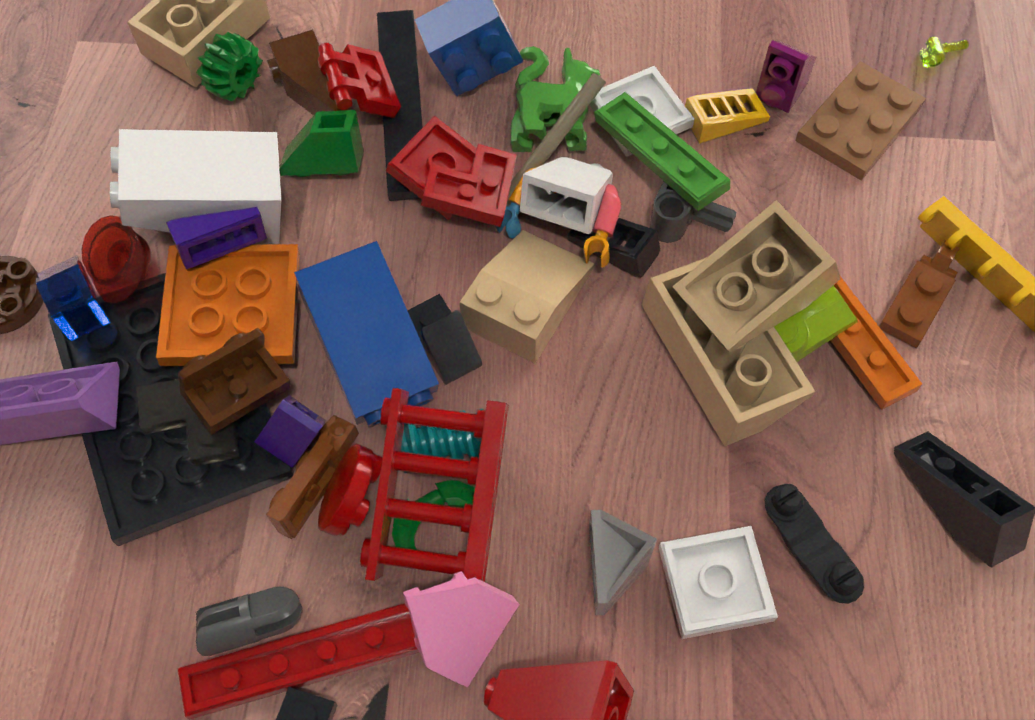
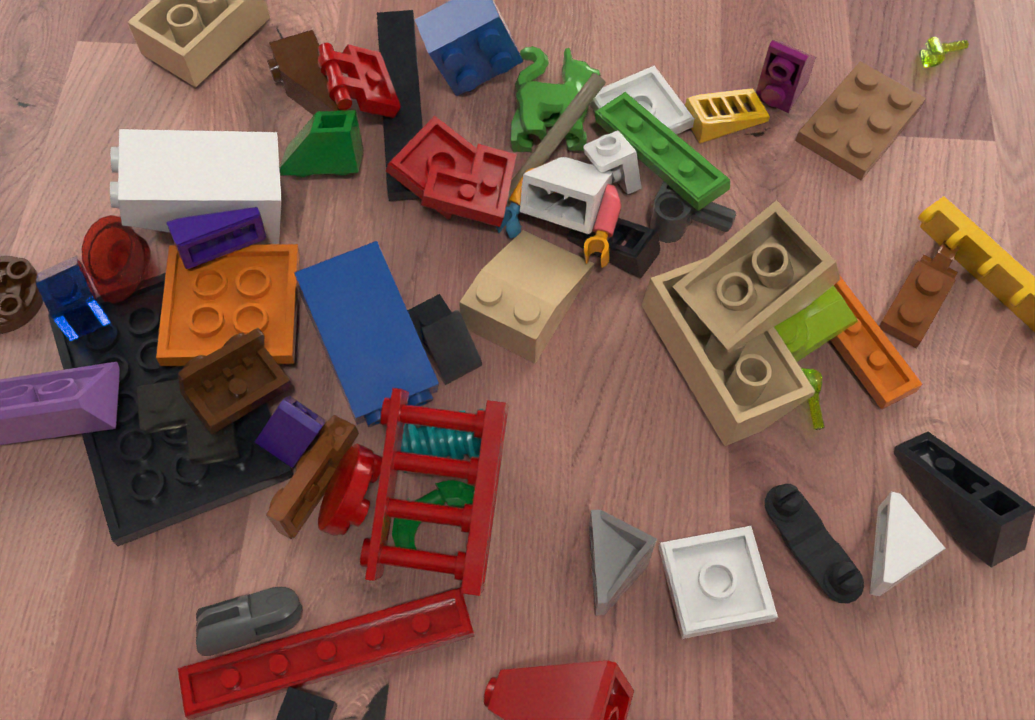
(229, 66): green gear -> none
(458, 624): bright pink slope -> none
(617, 155): none -> white bracket
(815, 379): none -> clear neon green hand
(900, 545): none -> white slope

